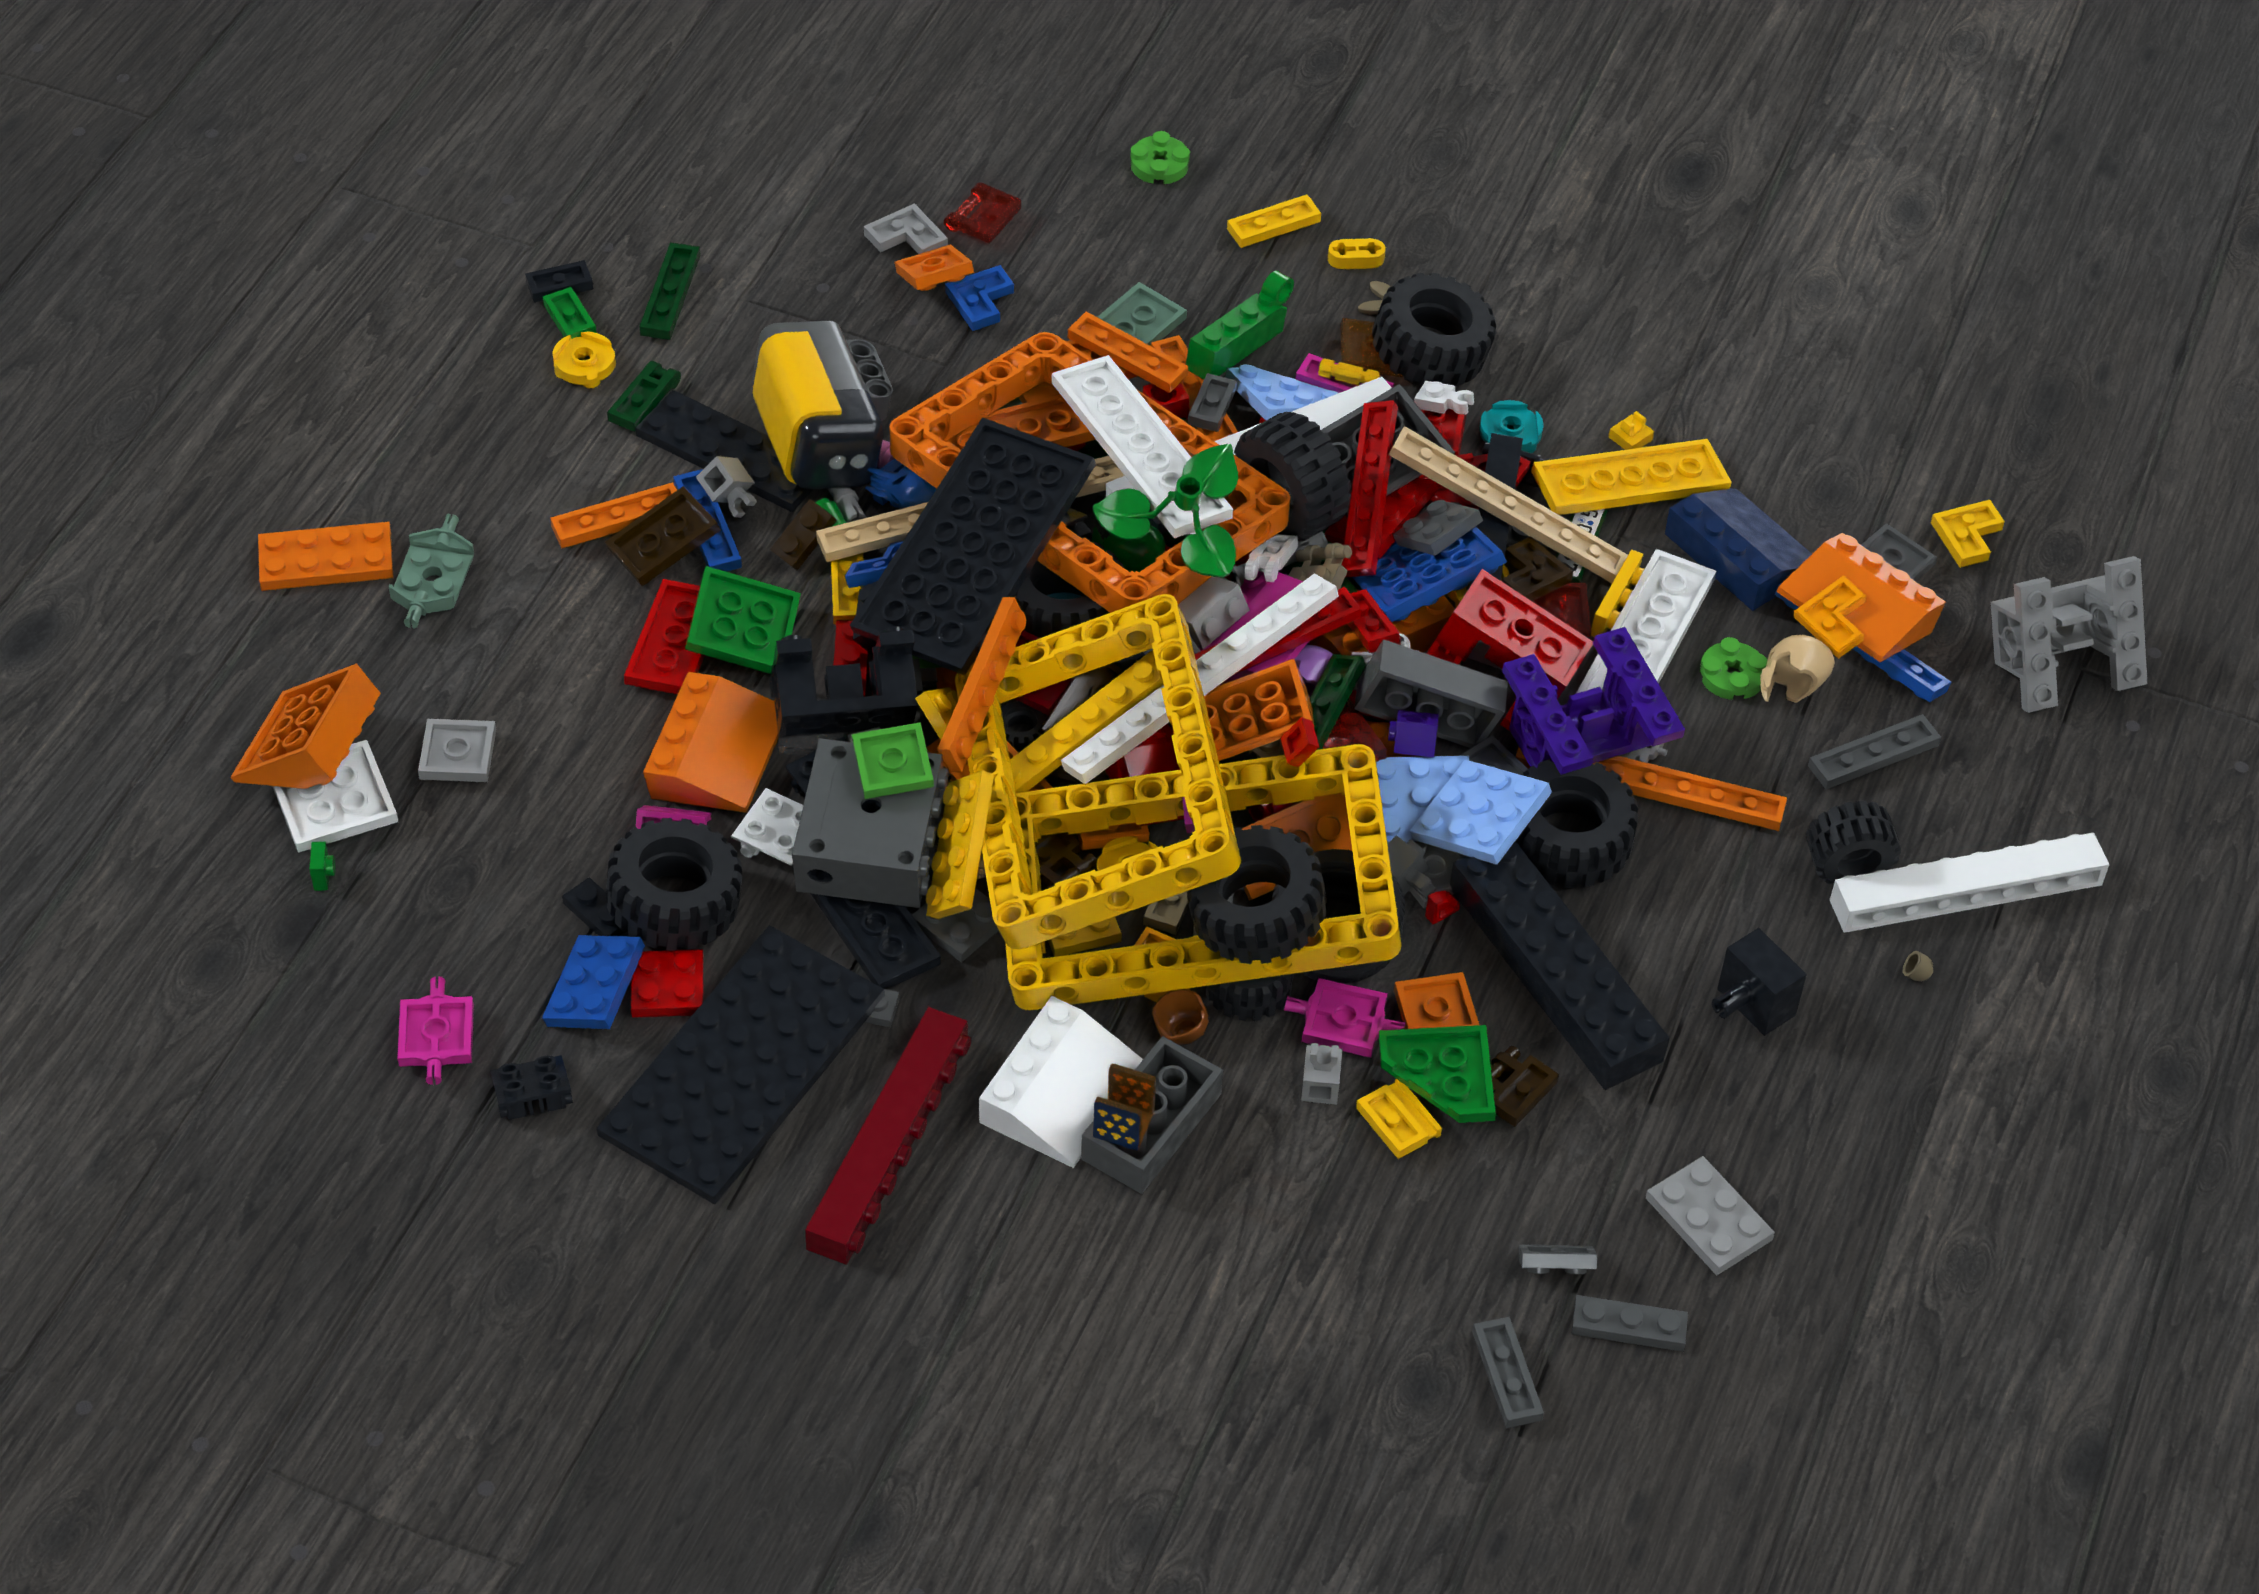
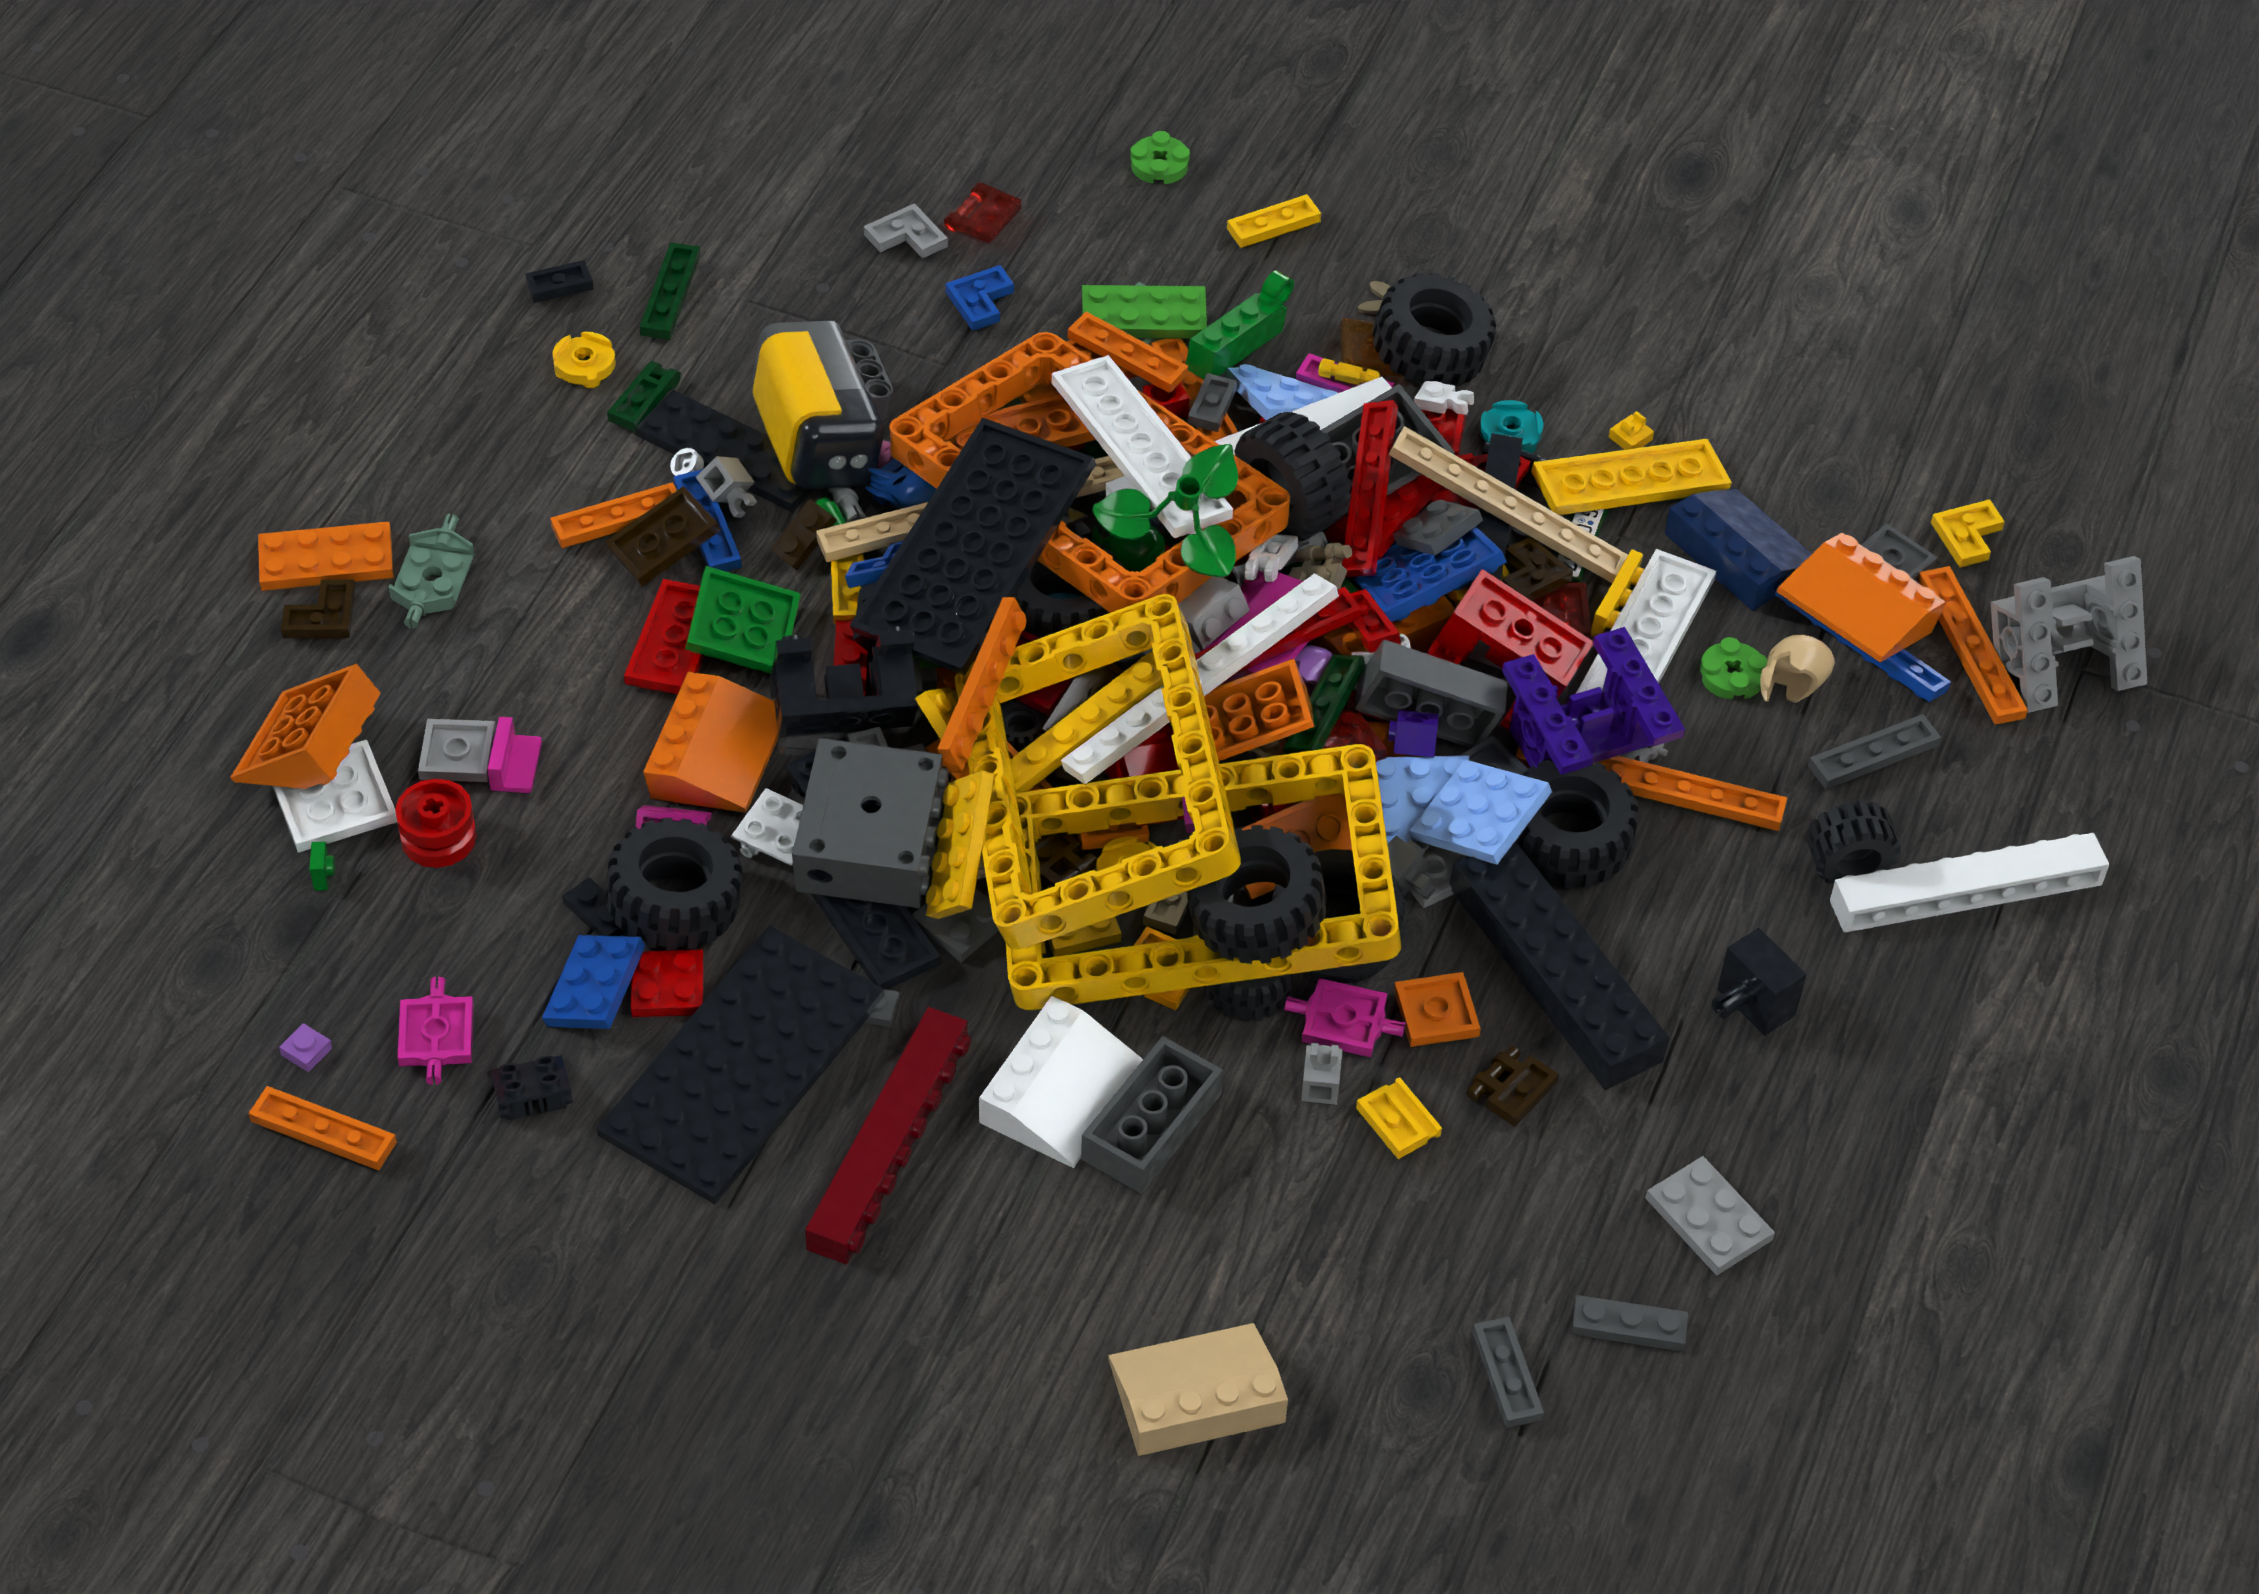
(305, 1047): none -> medium lavender plate
(322, 1128): none -> orange plate
(323, 620): none -> dark brown plate
(436, 823): none -> red wheel
(513, 759): none -> dark pink panel
(568, 313): green plate -> none
(686, 461): none -> light grey tile
(892, 760): bright green plate -> none
(934, 267): orange plate -> none
(1128, 1109): piece -> none
(1148, 309): none -> bright green plate
(1181, 1016): dark orange hair -> none
(1199, 1388): none -> tan slope
(1299, 742): red plate -> none
(1356, 253): yellow beam -> none
(1440, 906): red tile -> none
(1444, 1068): green plate -> none
(1570, 1258): dark grey plate -> none
(1826, 615): light orange tile -> none
(1918, 966): dark tan hinge -> none
(1974, 648): none -> orange plate

